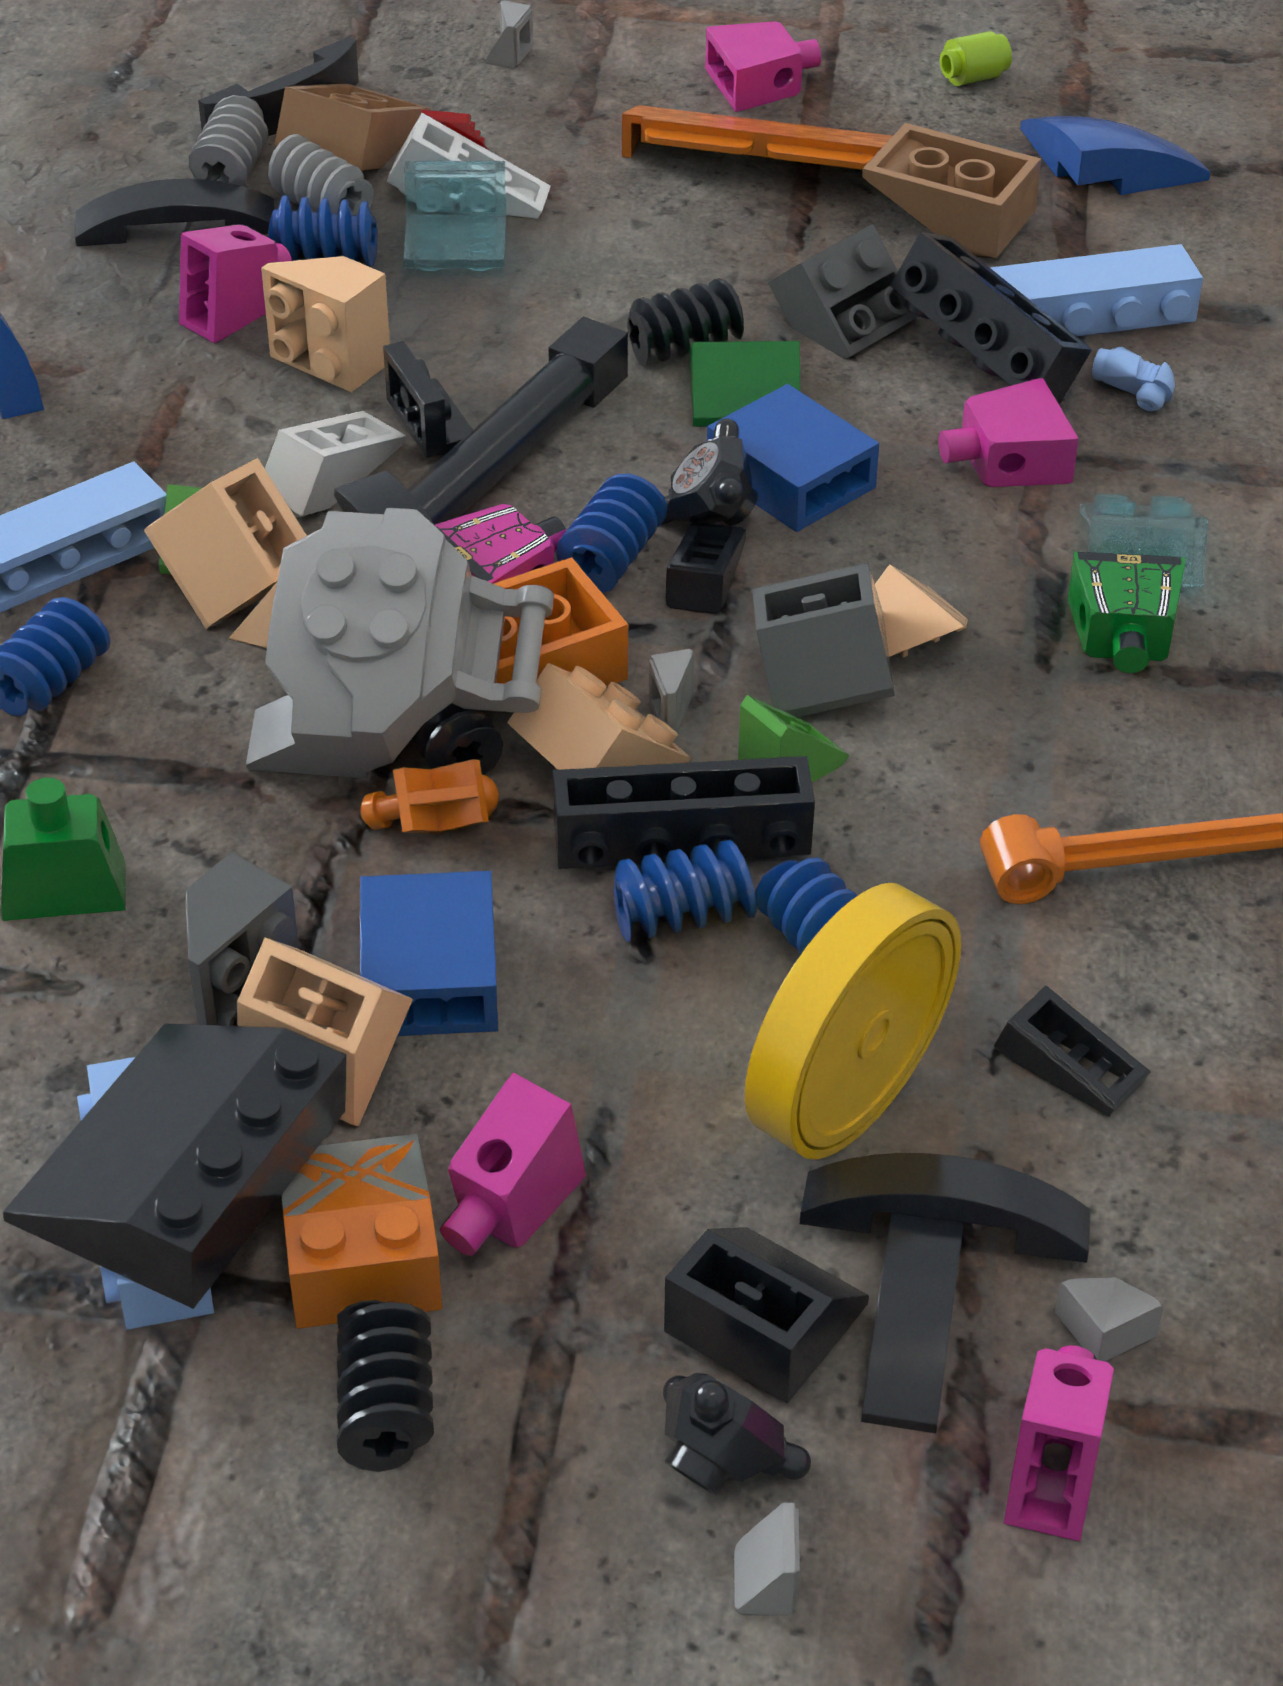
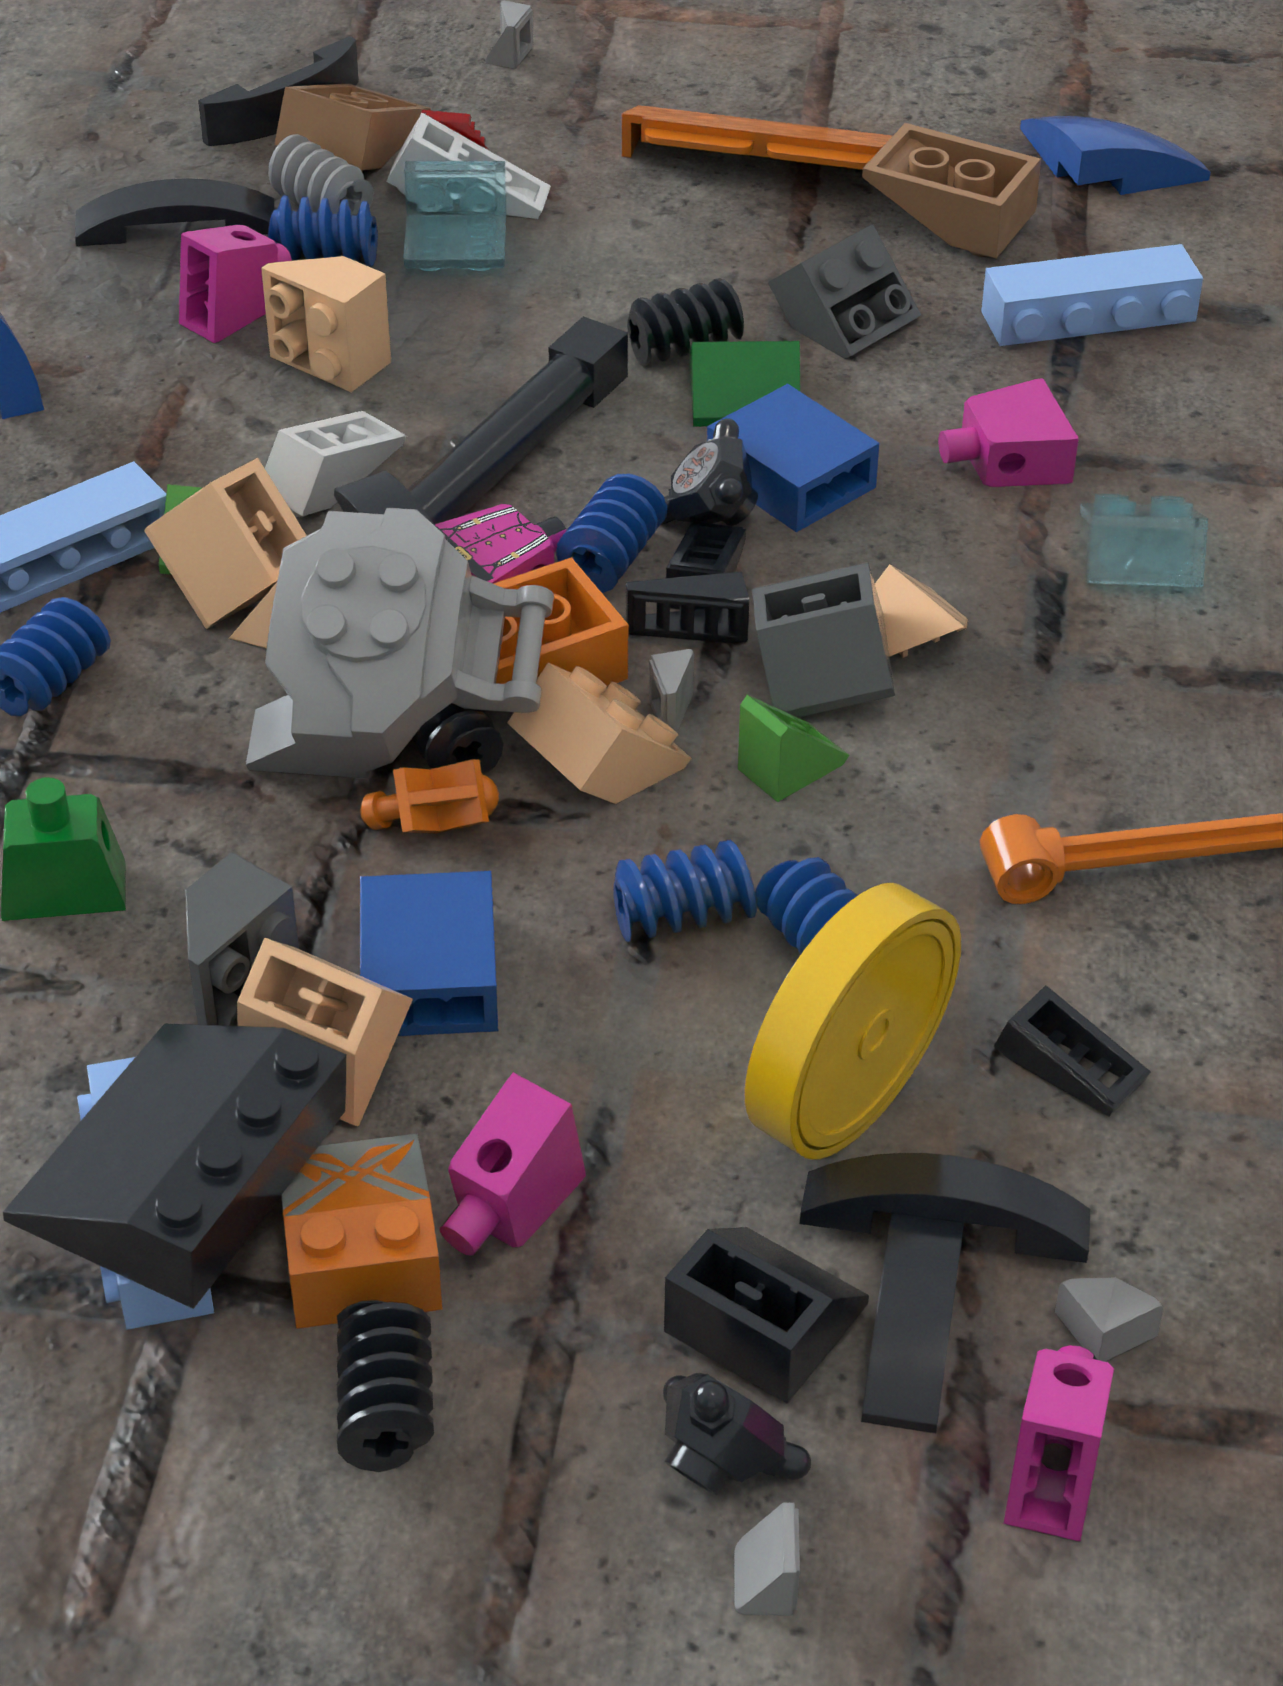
(230, 141): light grey piece -> none
(422, 402): black bracket -> none
(675, 806): black brick -> none
(721, 620): none -> black slope
(757, 62): dark pink torso -> none
(975, 58): lime brick -> none
(987, 315): black brick -> none
(1125, 606): green torso -> none
(1129, 372): light blue arm -> none

